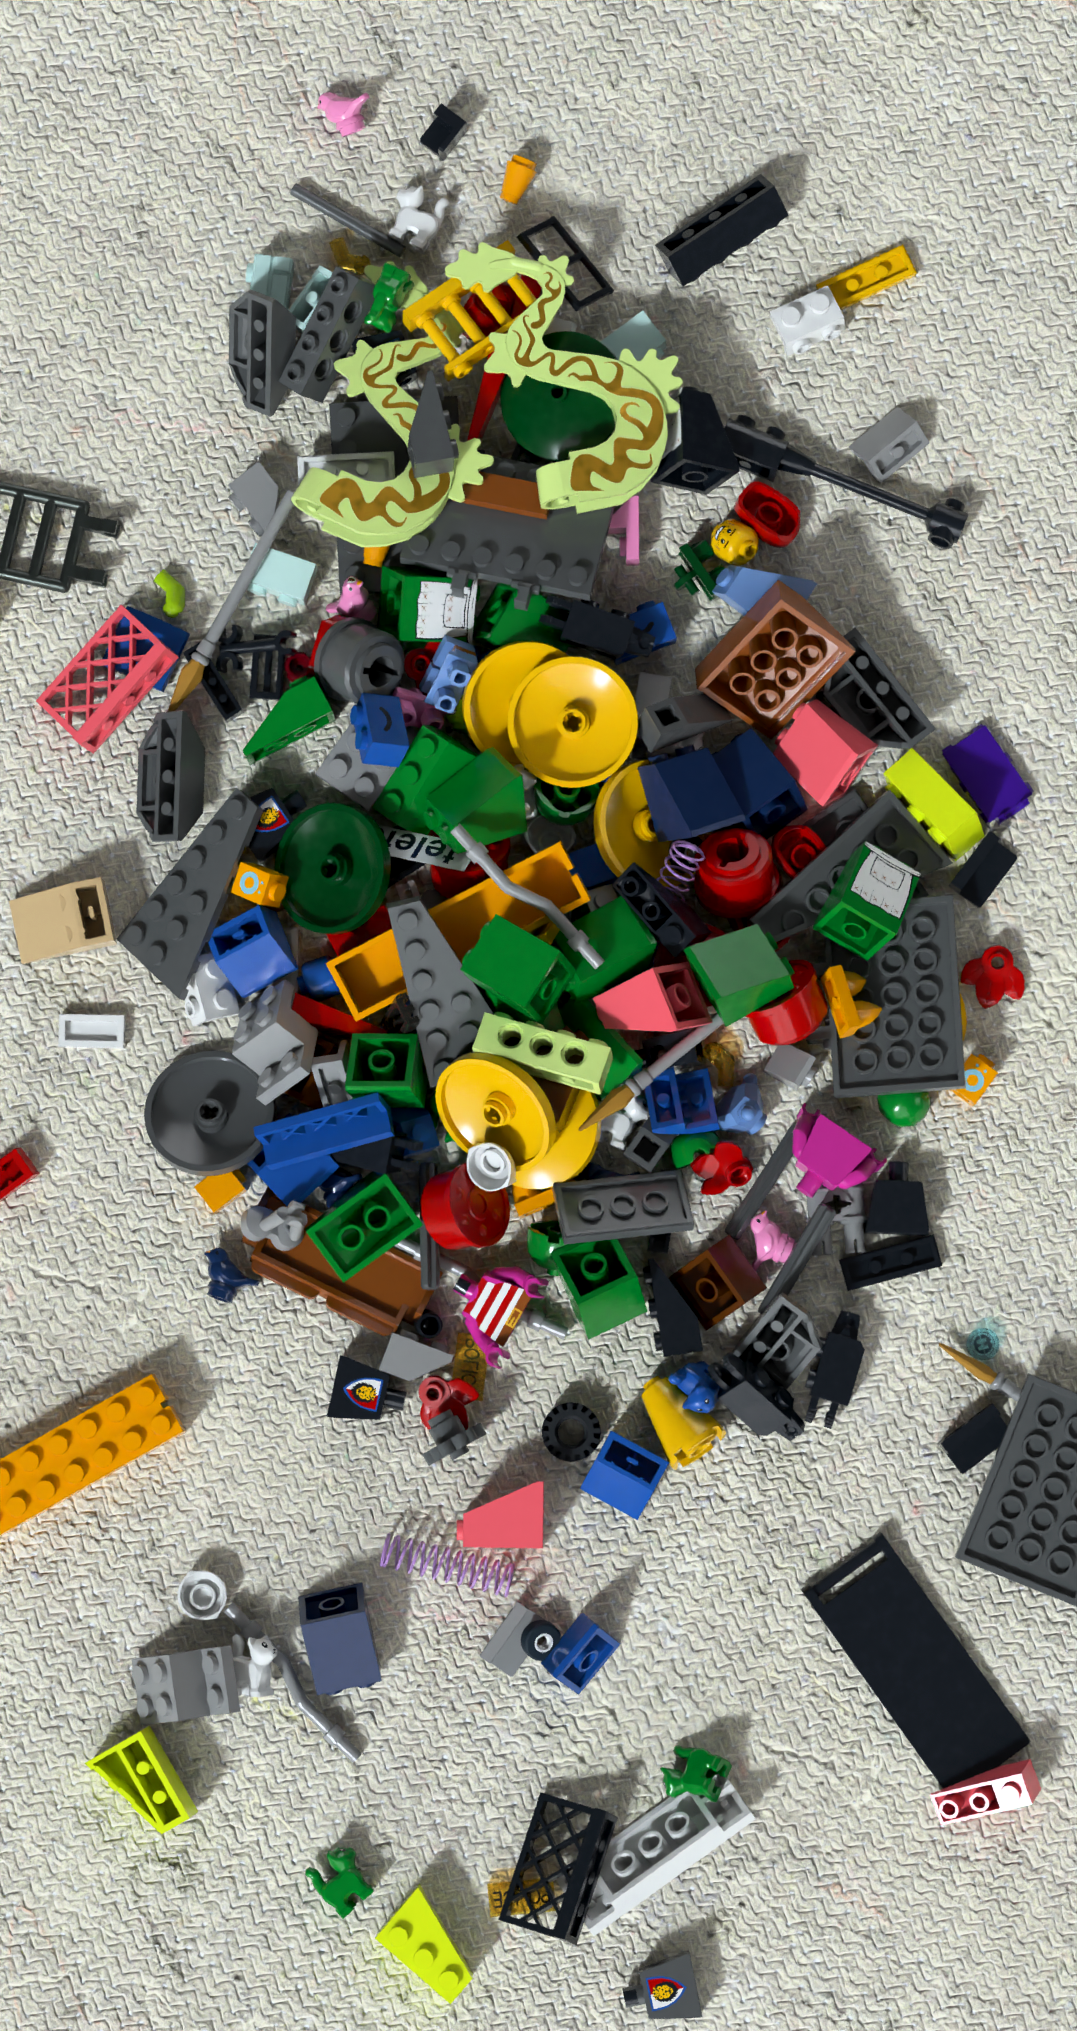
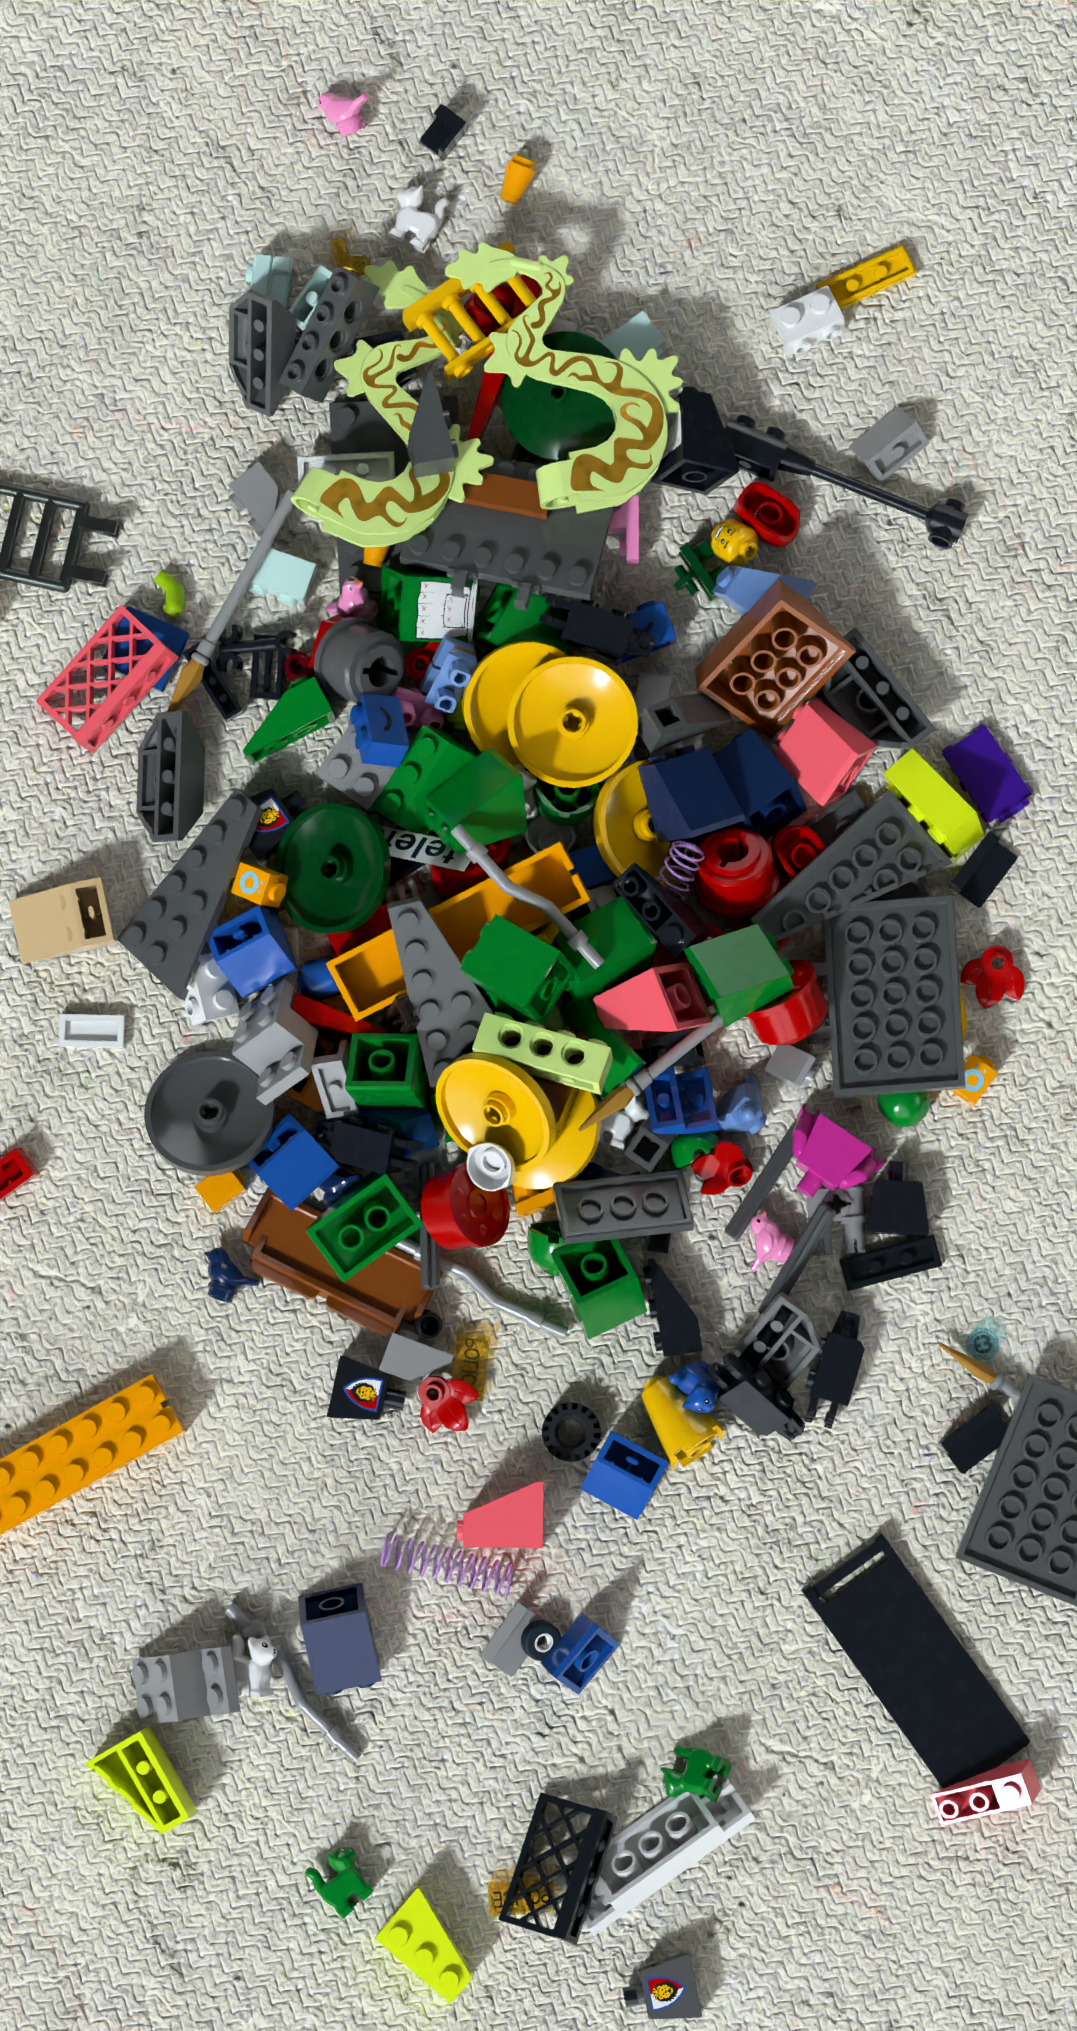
(202, 1595): white hat -> none
(282, 1226): light grey piece -> none
(325, 1130): blue fence -> none
(348, 220): dark grey bar -> none
(388, 297): green animal -> none
(450, 1437): dark grey plant -> none
(497, 1306): torso -> none
(578, 256): black window -> none
(717, 1282): reddish brown slope -> none
(722, 230): black brick -> none
(723, 1061): clear yellow arm -> none
(839, 990): light orange tile -> none
(867, 901): green slope -> none

